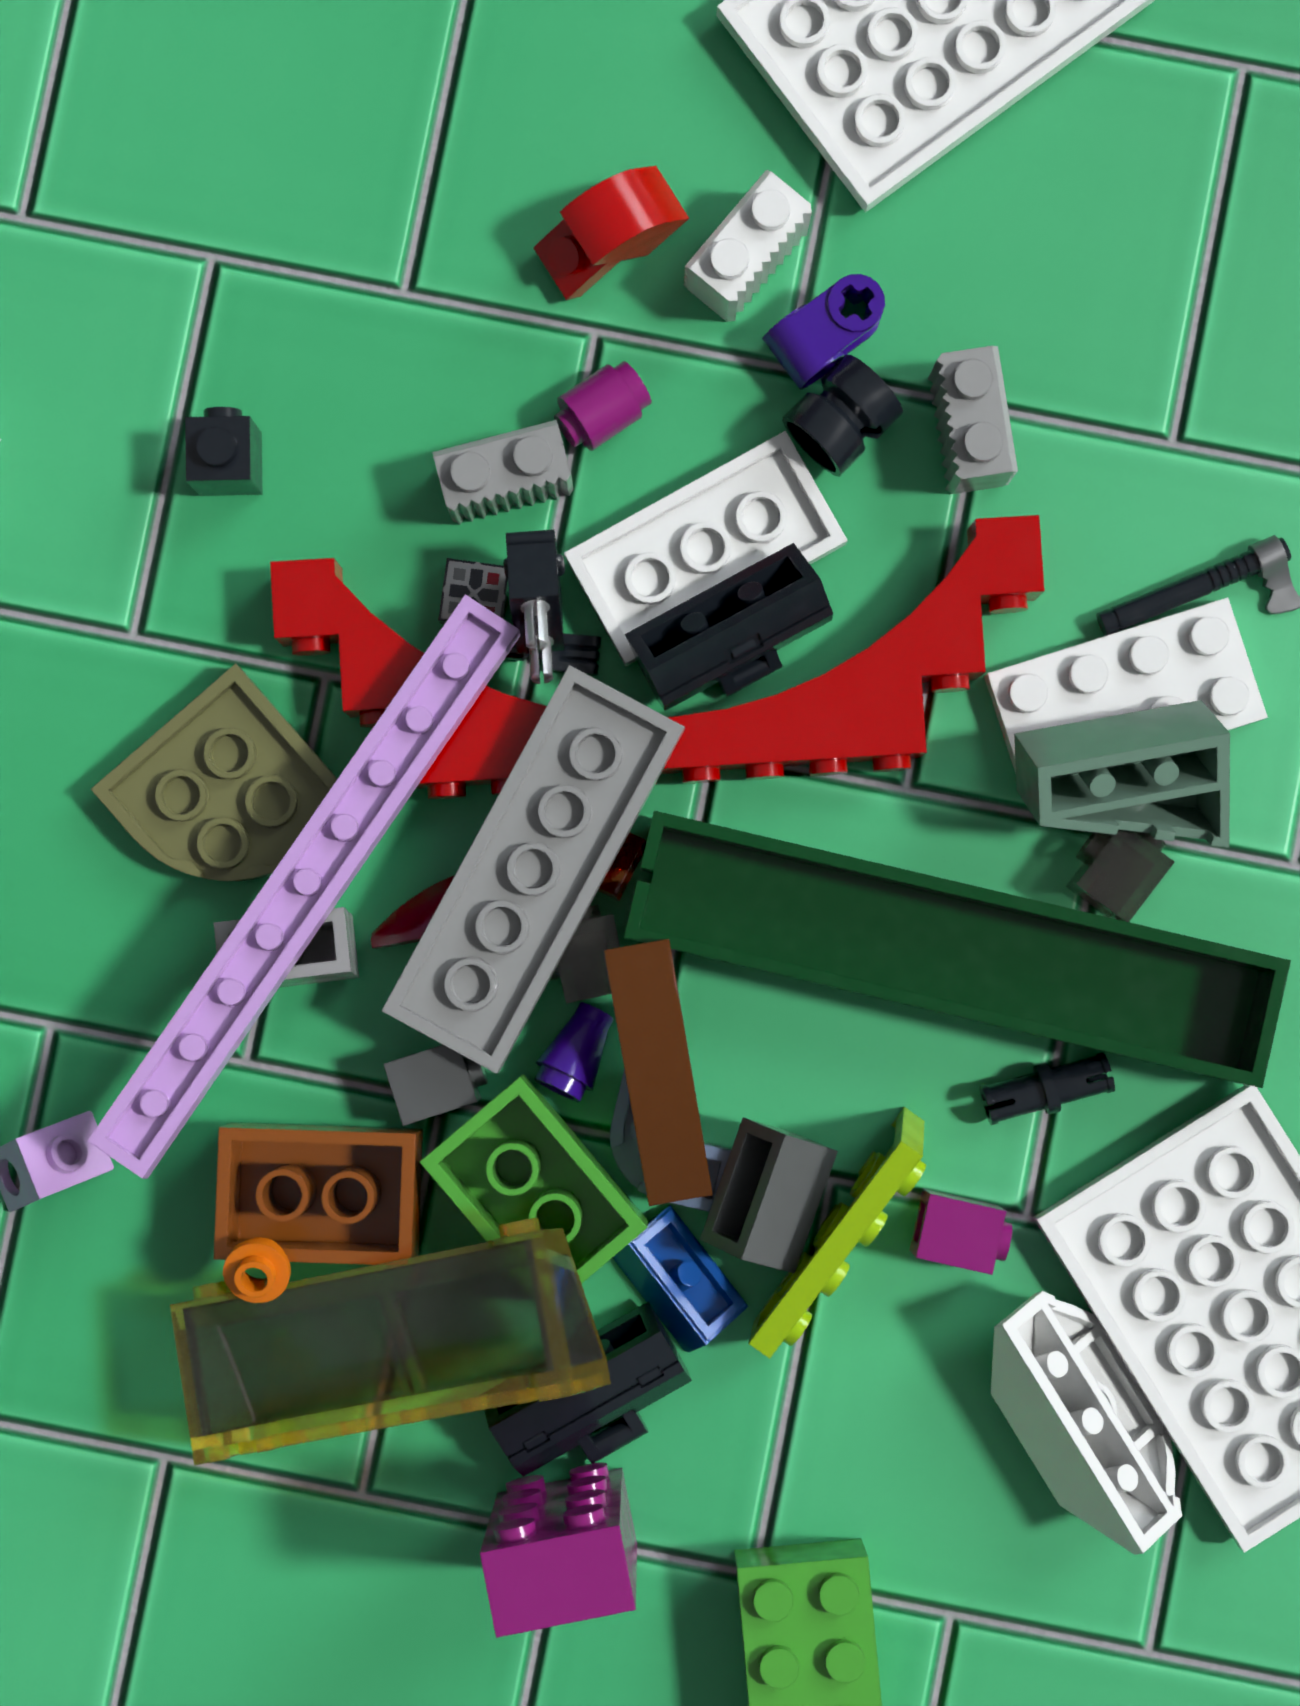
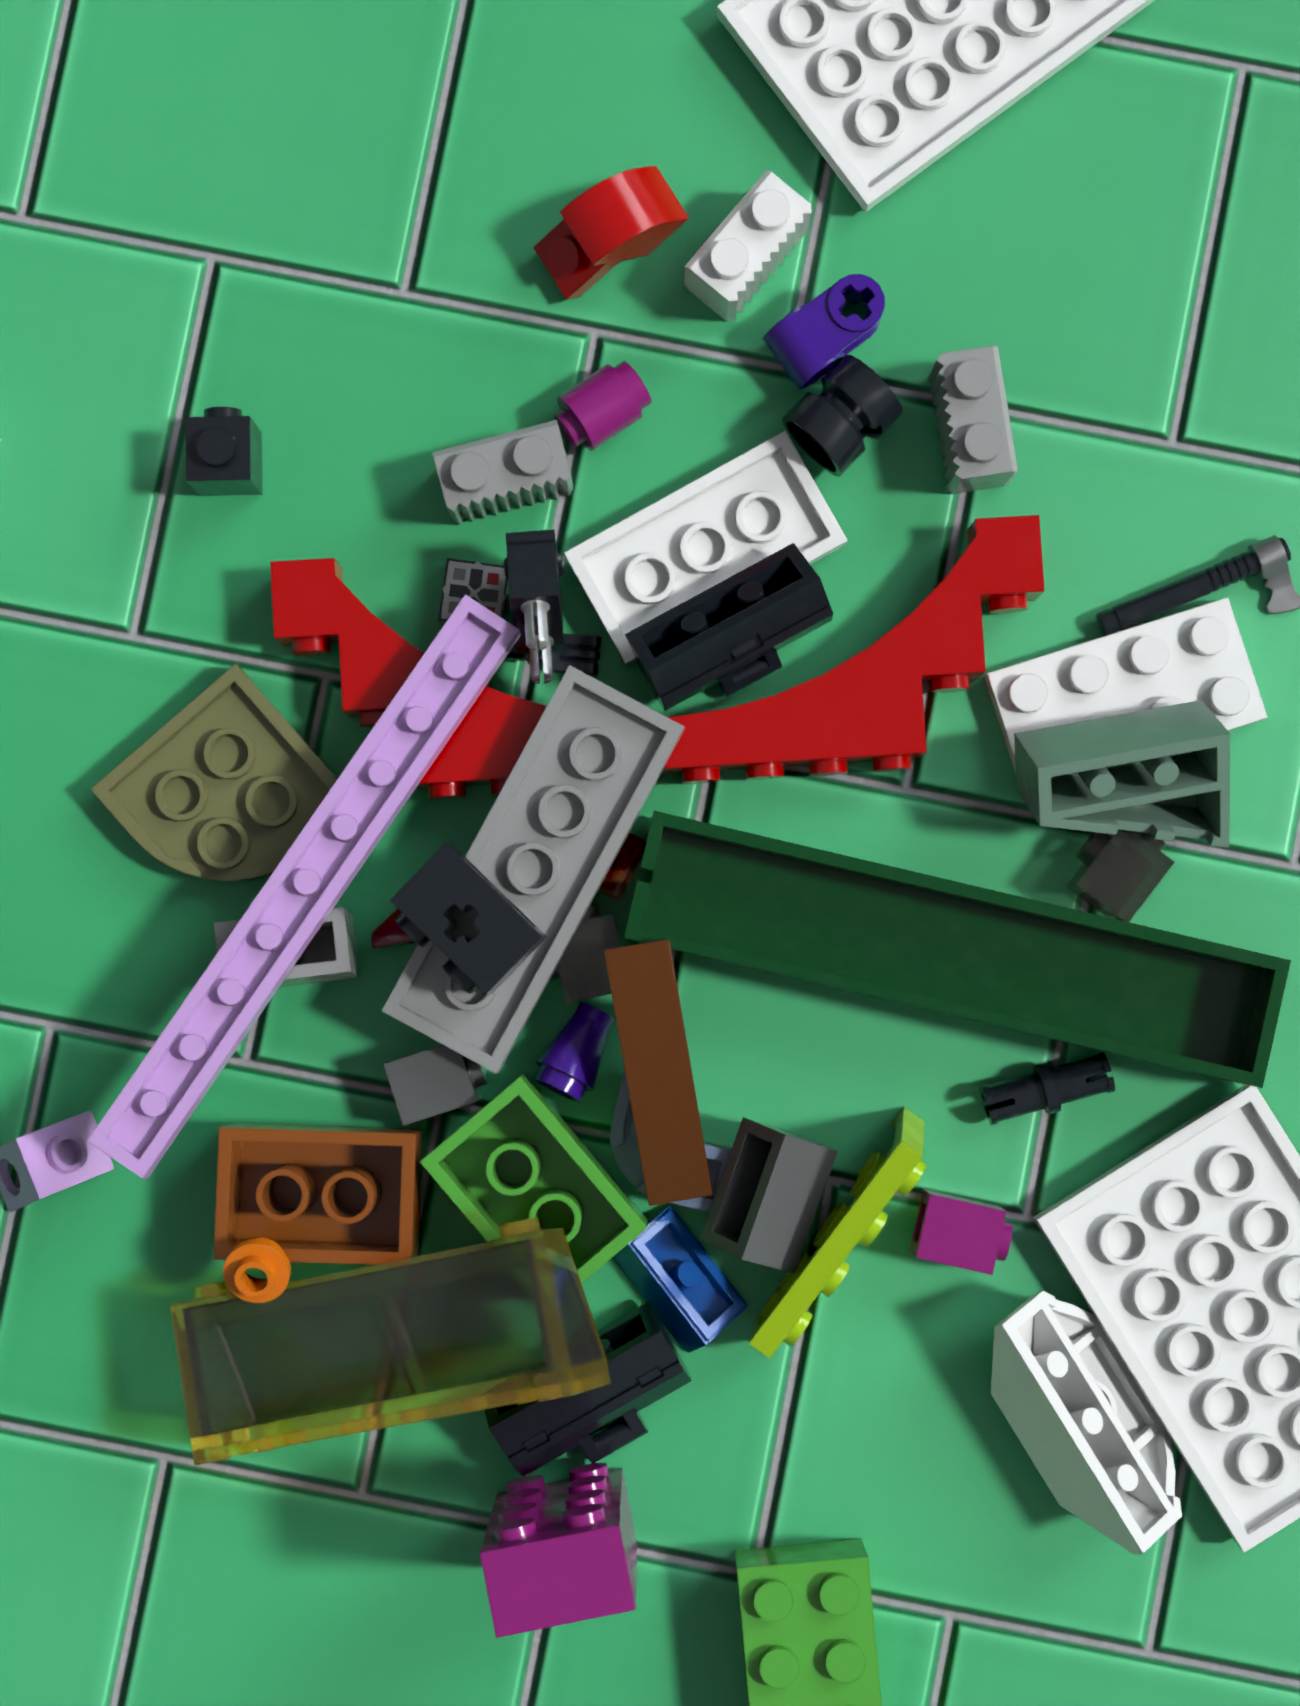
(504, 930): none -> black brick

